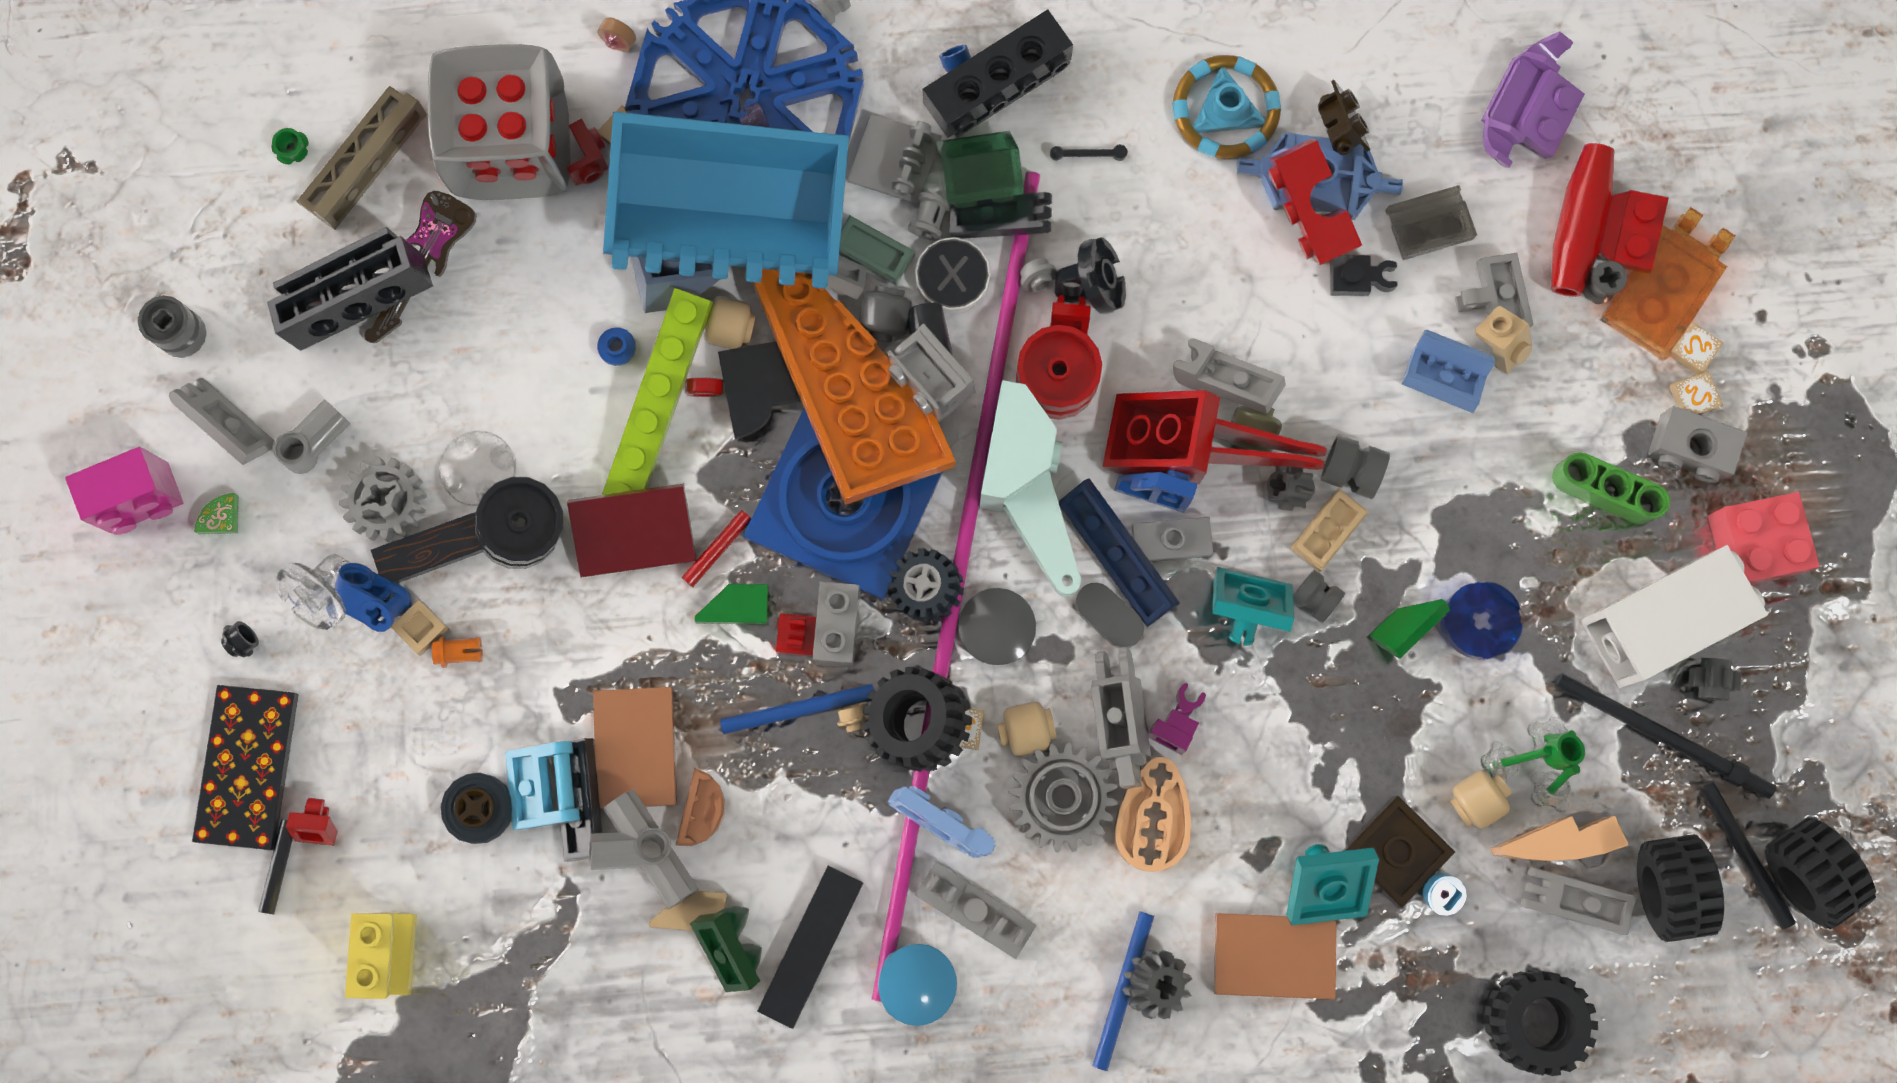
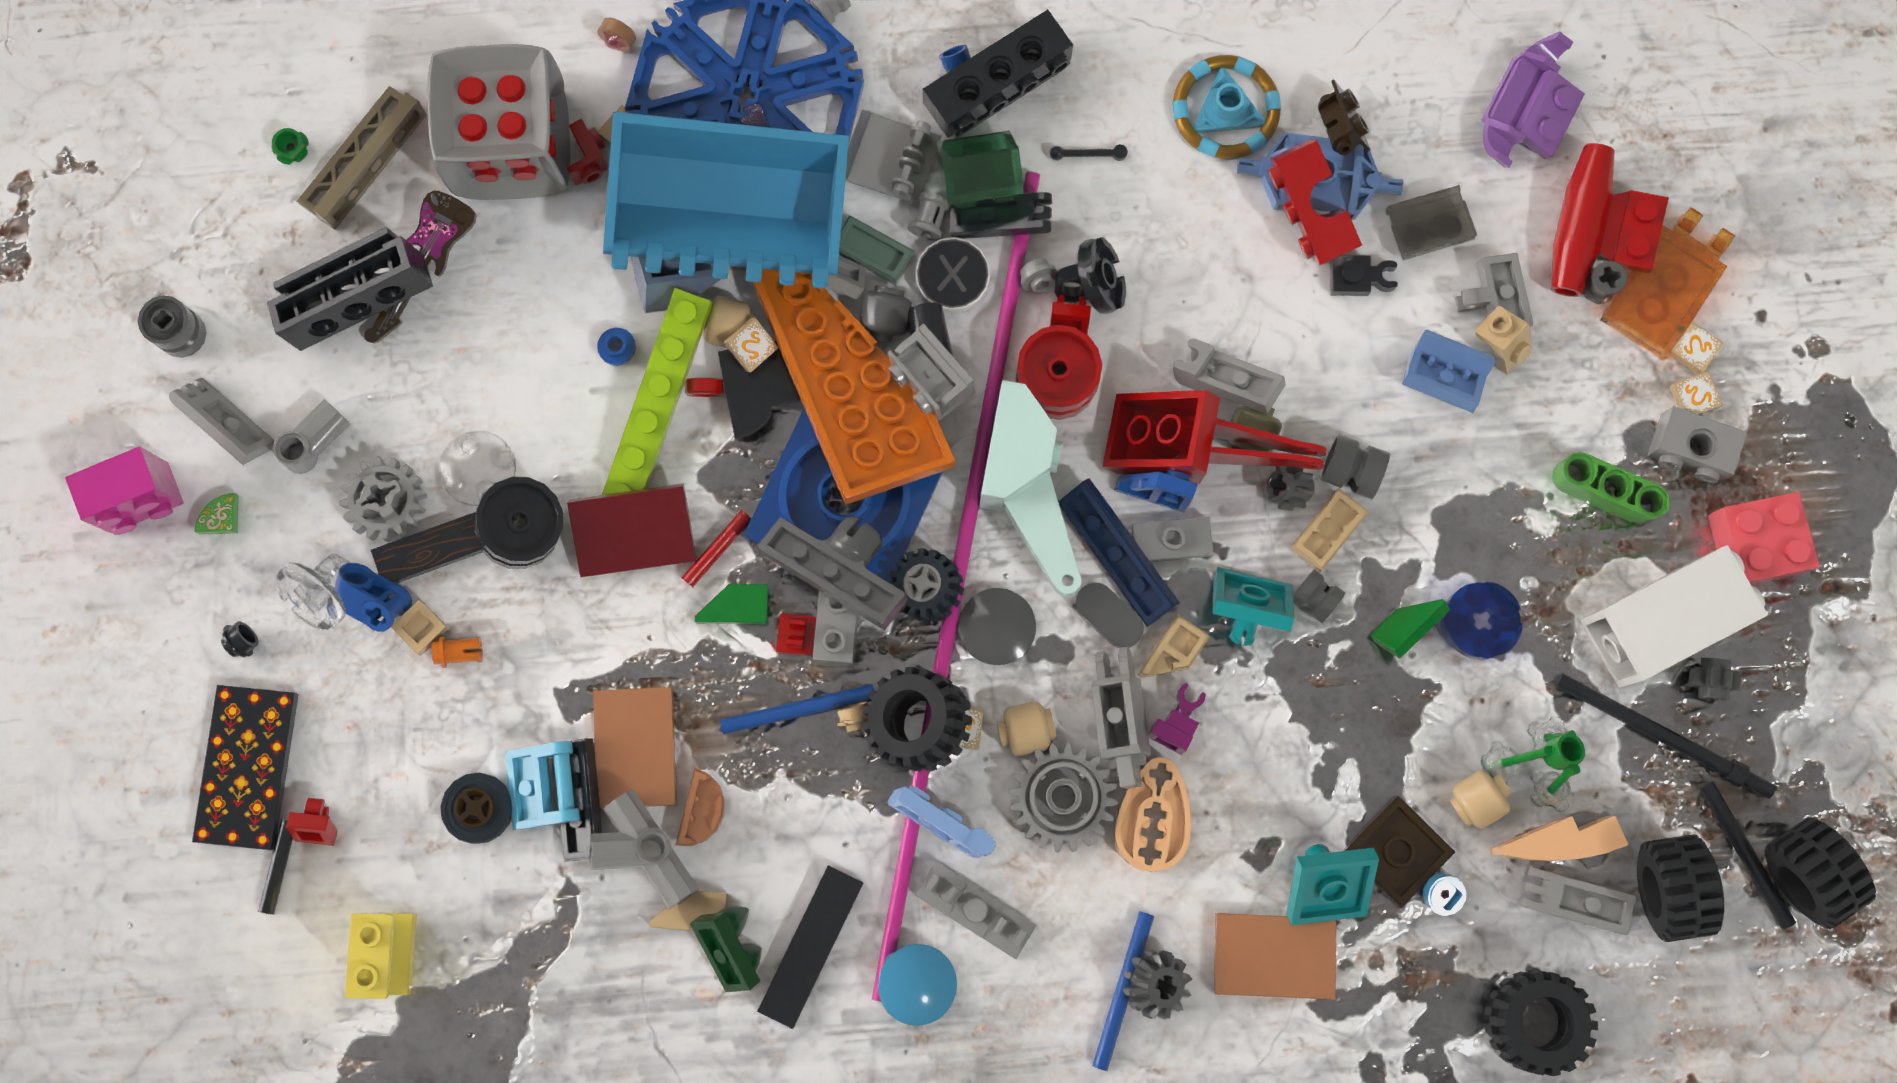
(751, 345): none -> tile
(837, 566): none -> dark grey plate
(1176, 649): none -> tan tile

